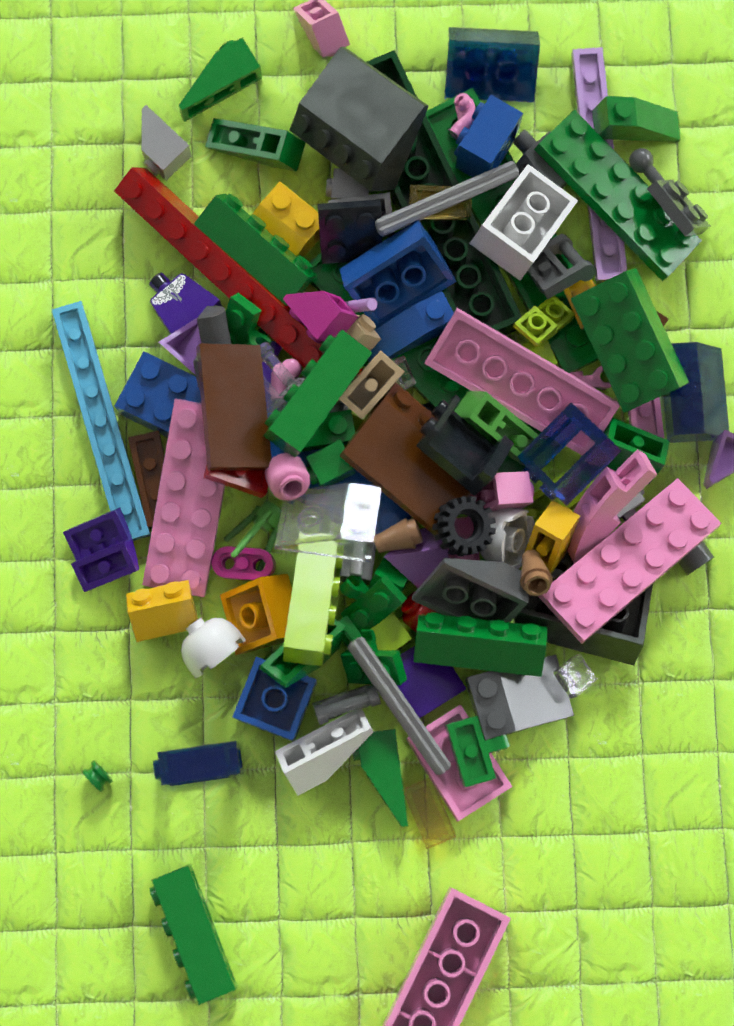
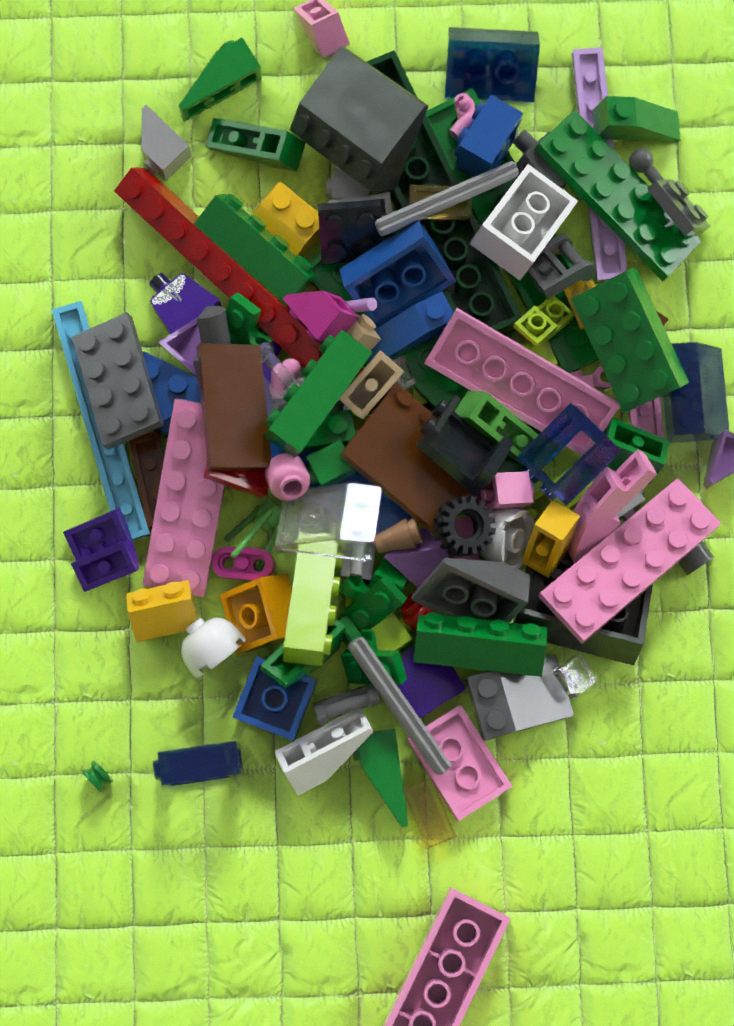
(117, 381): none -> dark grey plate
(194, 935): green brick -> none
(472, 751): green plate -> none
(534, 574): medium nougat cone -> none

